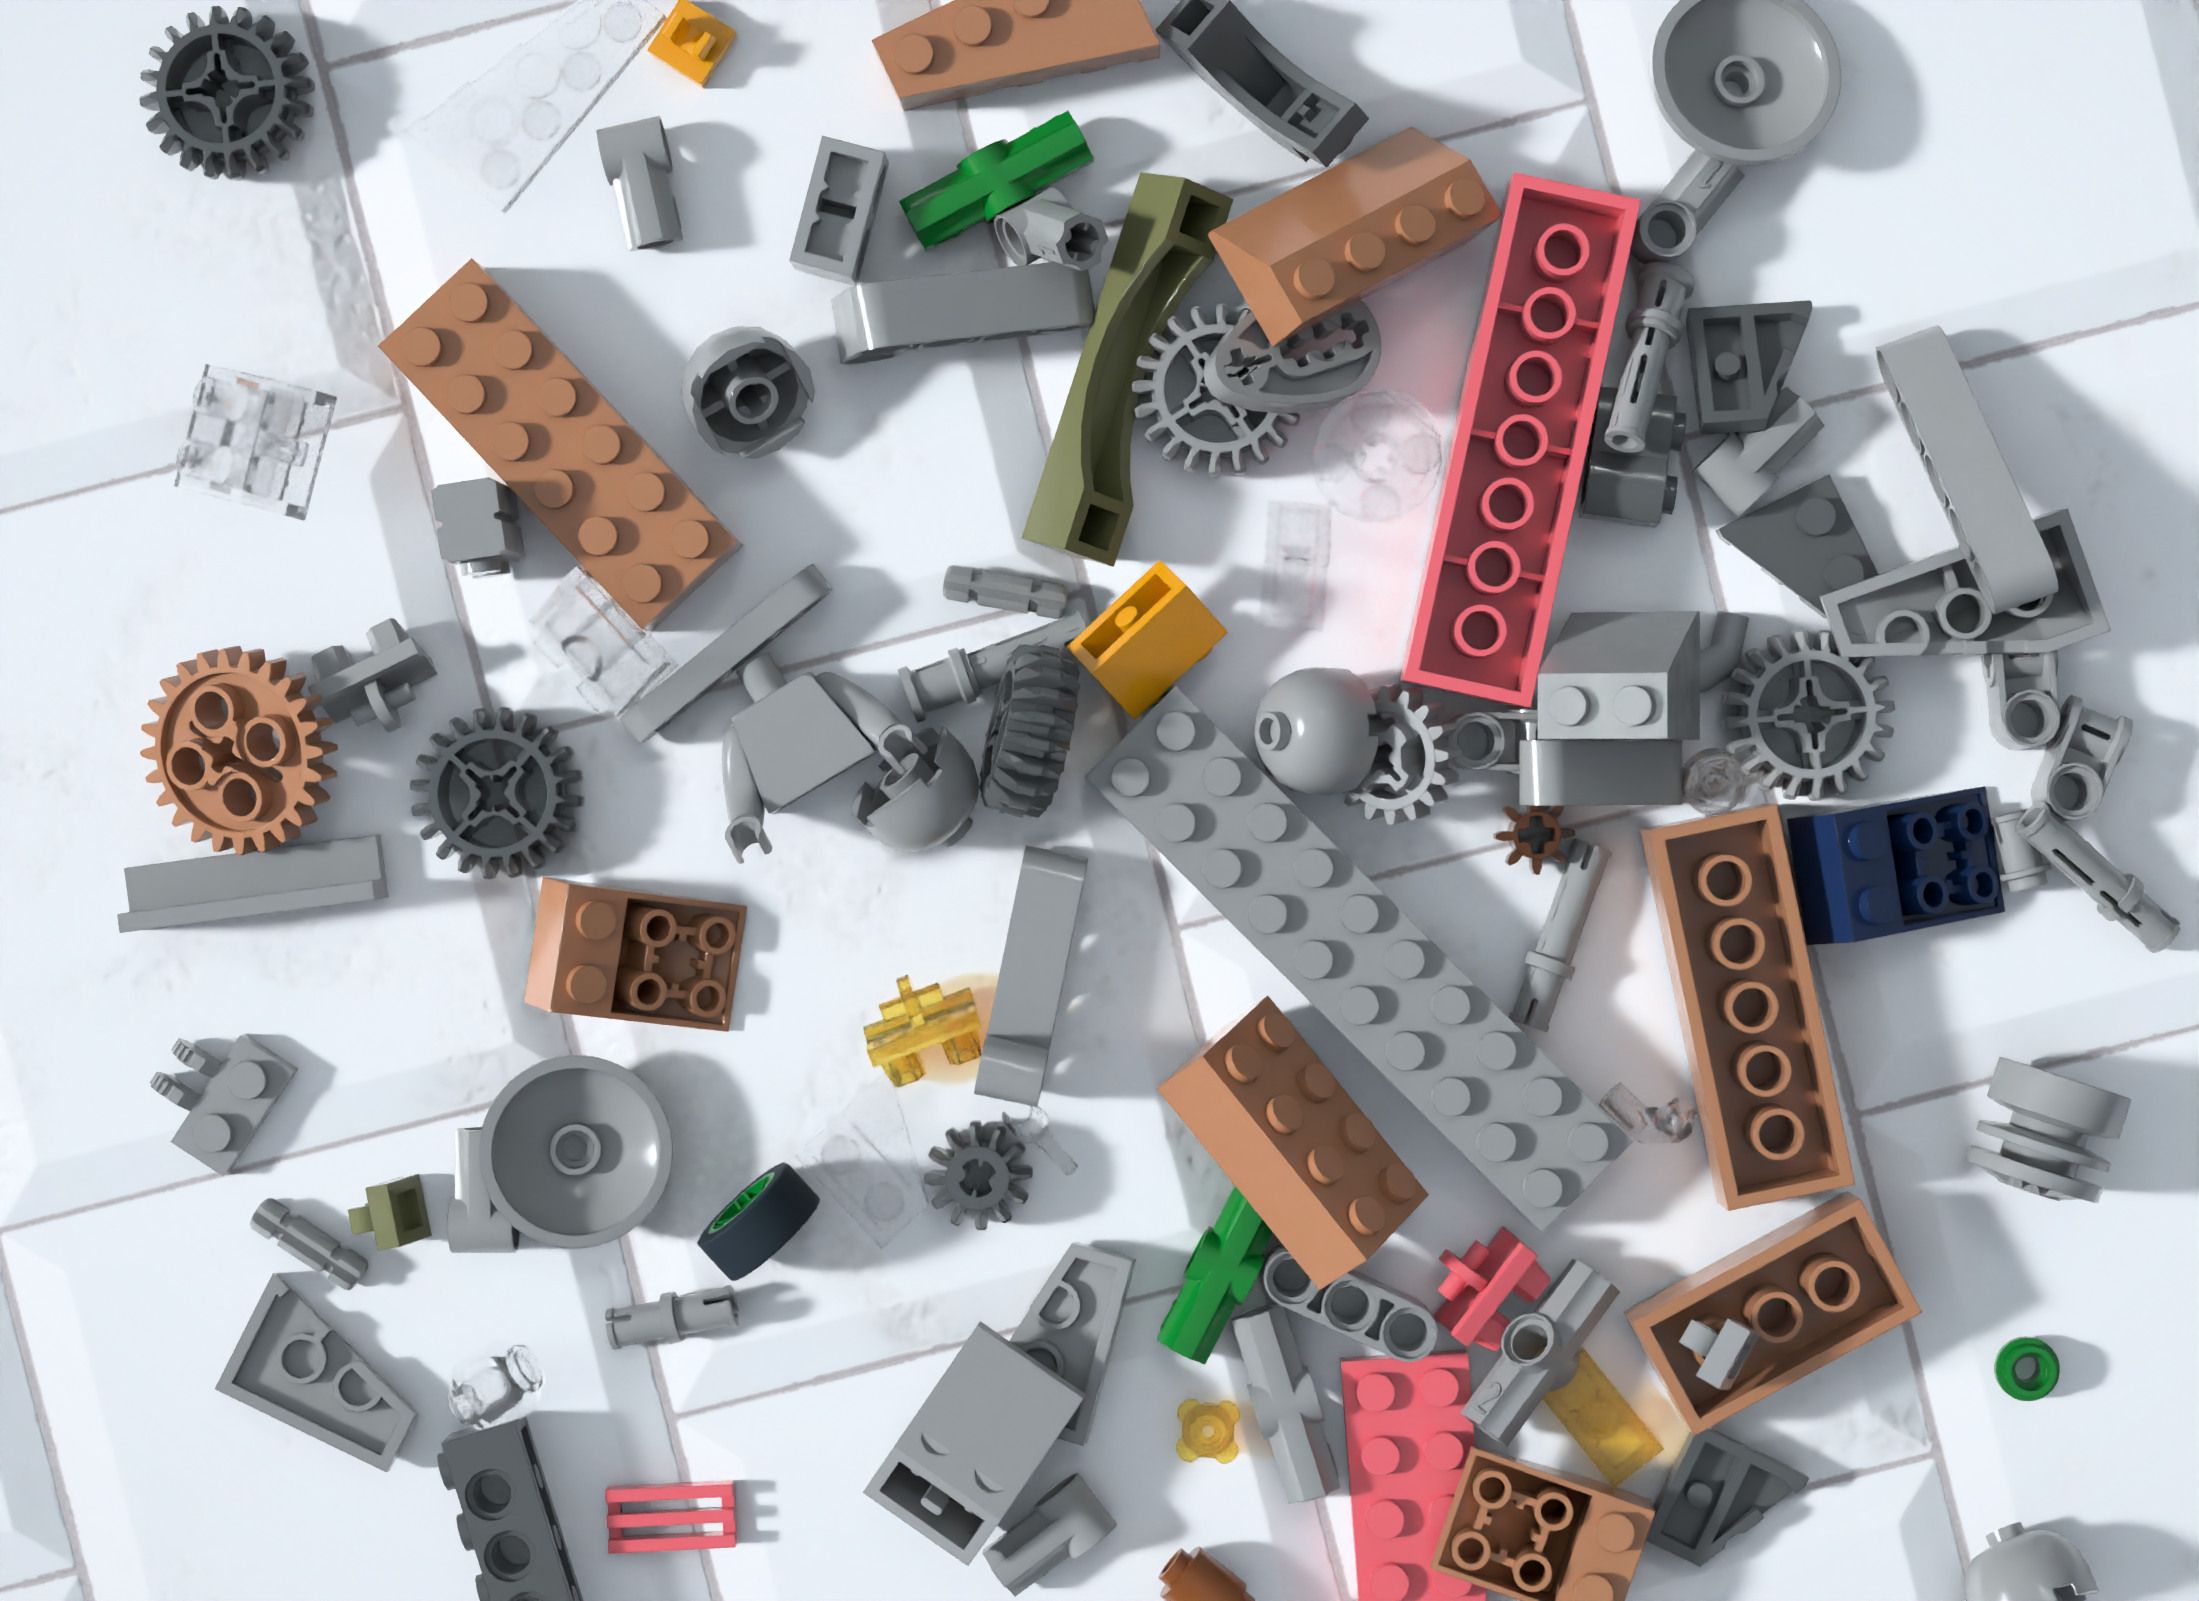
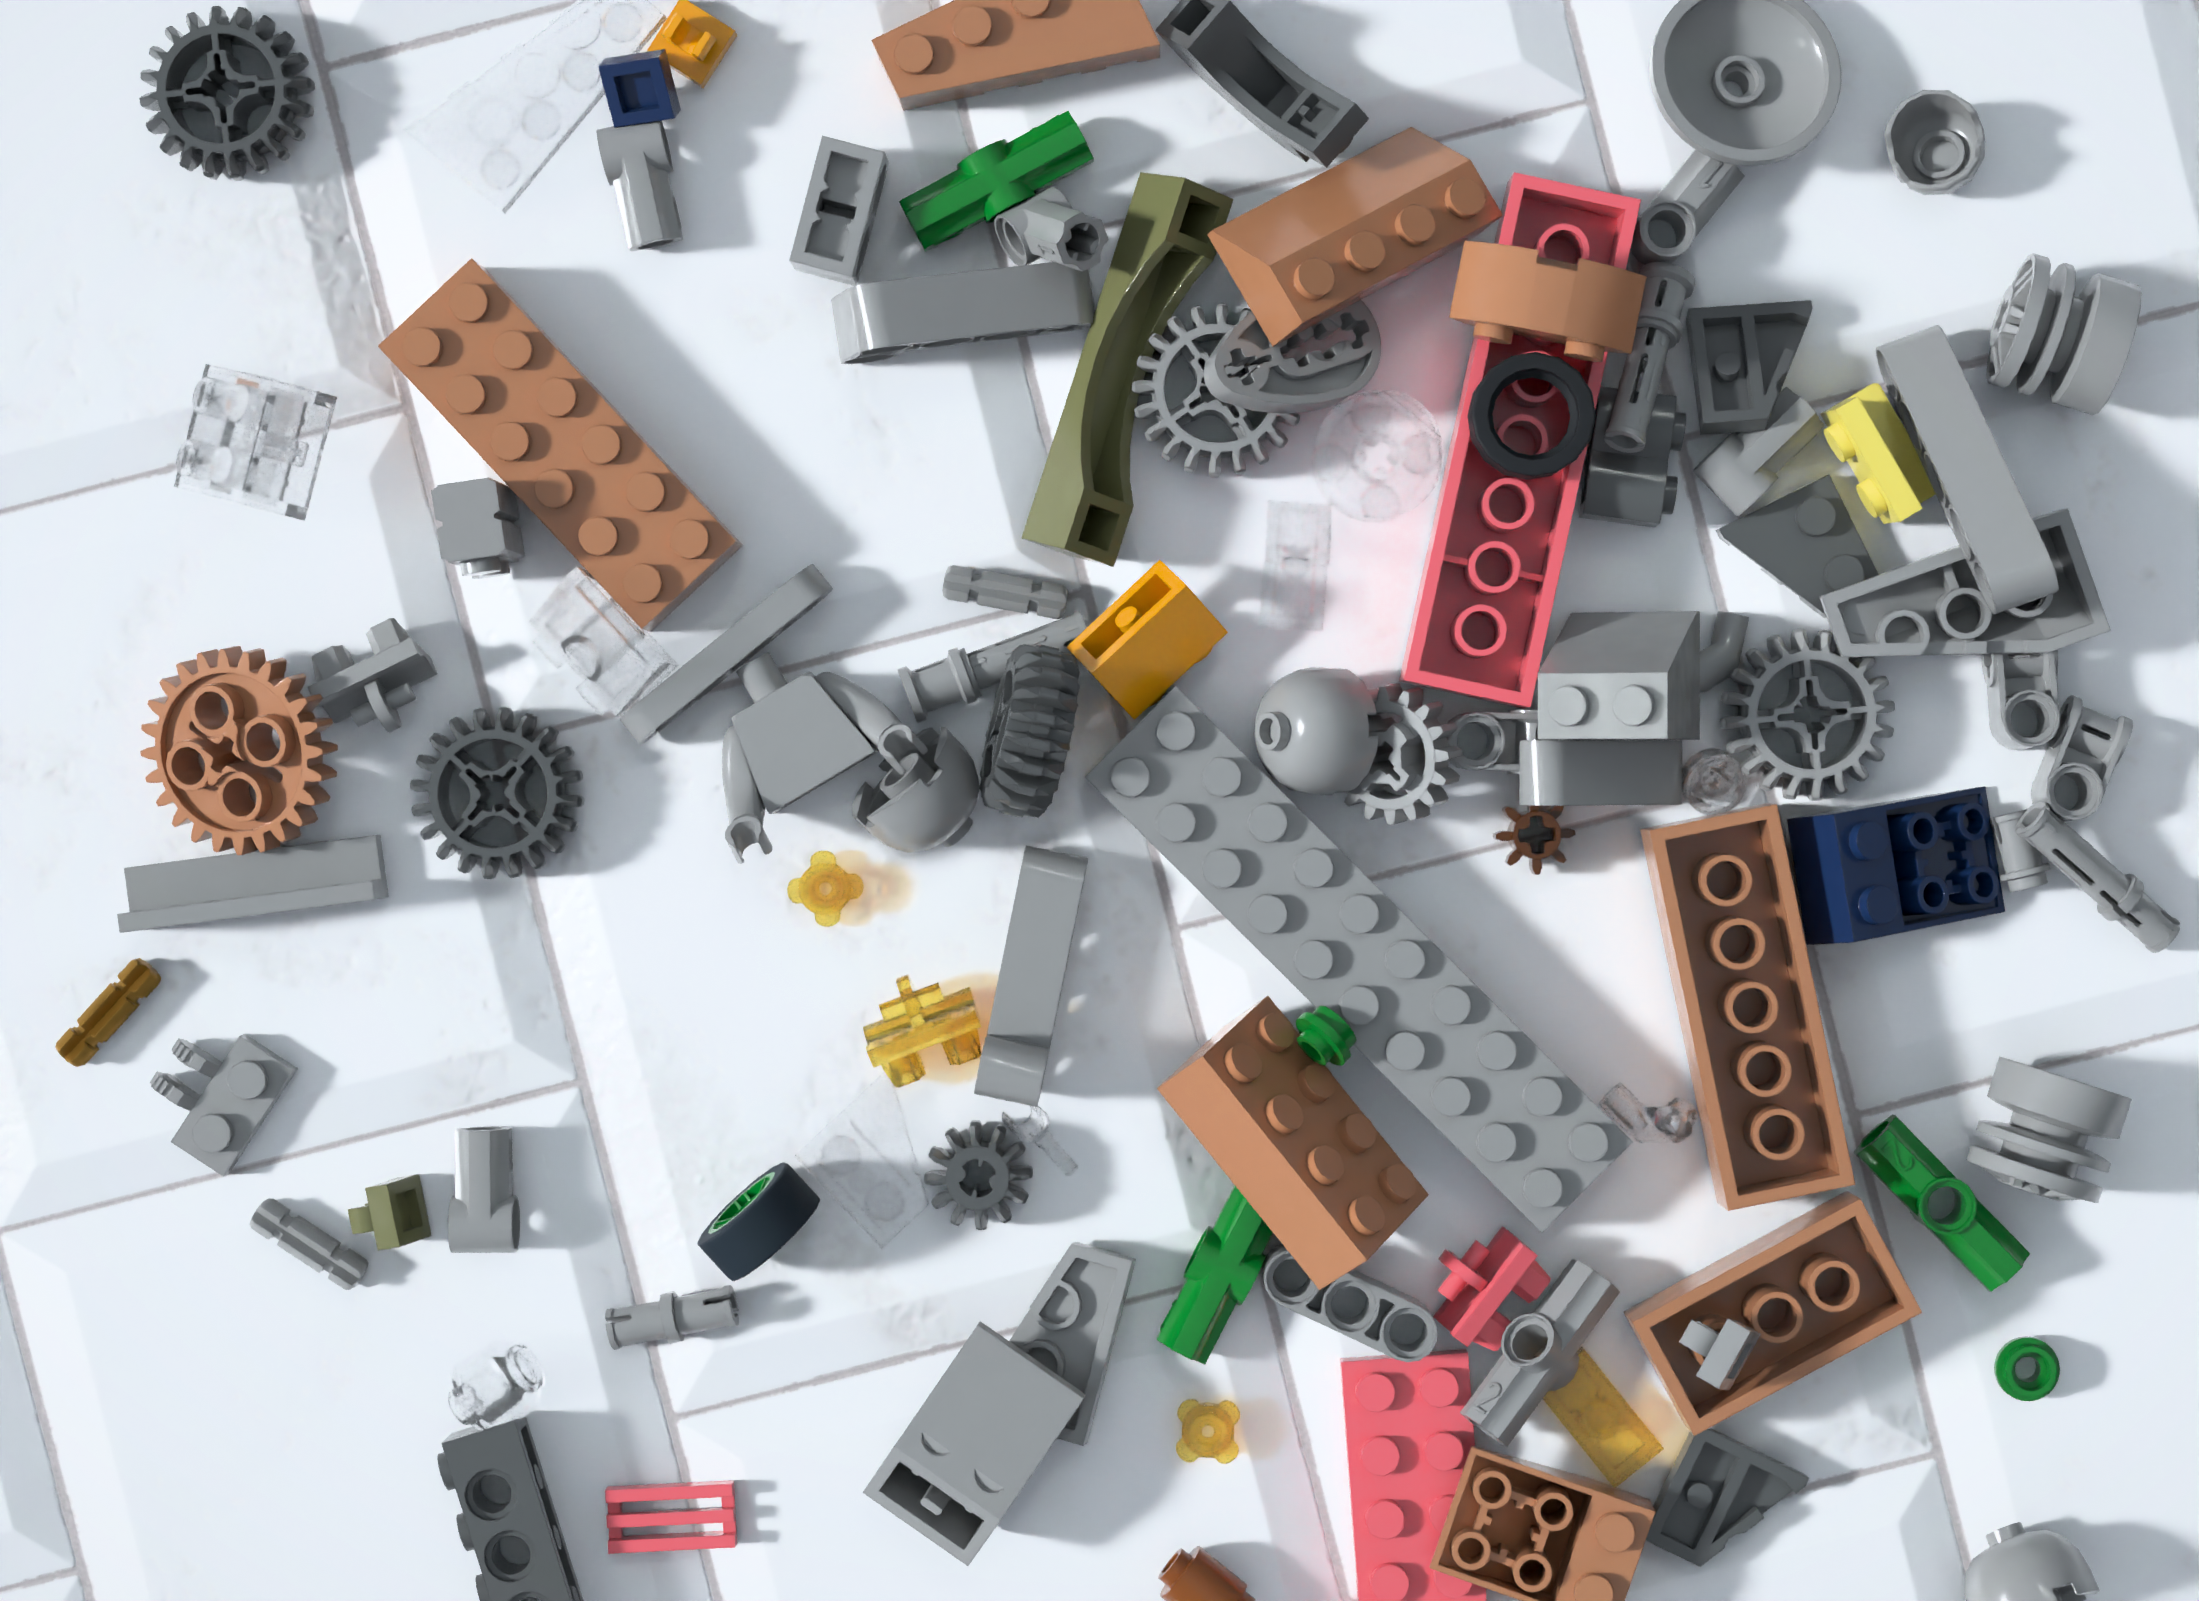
(108, 1012): none -> pearl gold axle
(314, 1380): light grey wing -> none
(582, 1198): light grey dish -> none
(634, 955): nougat slope -> none
(639, 88): none -> dark blue tile
(746, 391): light grey cylinder -> none
(807, 890): none -> clear yellow plate
(1063, 1525): light grey piece -> none
(1285, 1403): light grey piece -> none
(1325, 1036): none -> green plate
(1517, 293): none -> nougat brick
(1560, 935): light grey pin -> none
(1561, 376): none -> black tyre
(1880, 454): none -> light yellow bracket
(1935, 142): none -> light grey hair
(1968, 1230): none -> green piece
(2075, 338): none -> light grey wheel

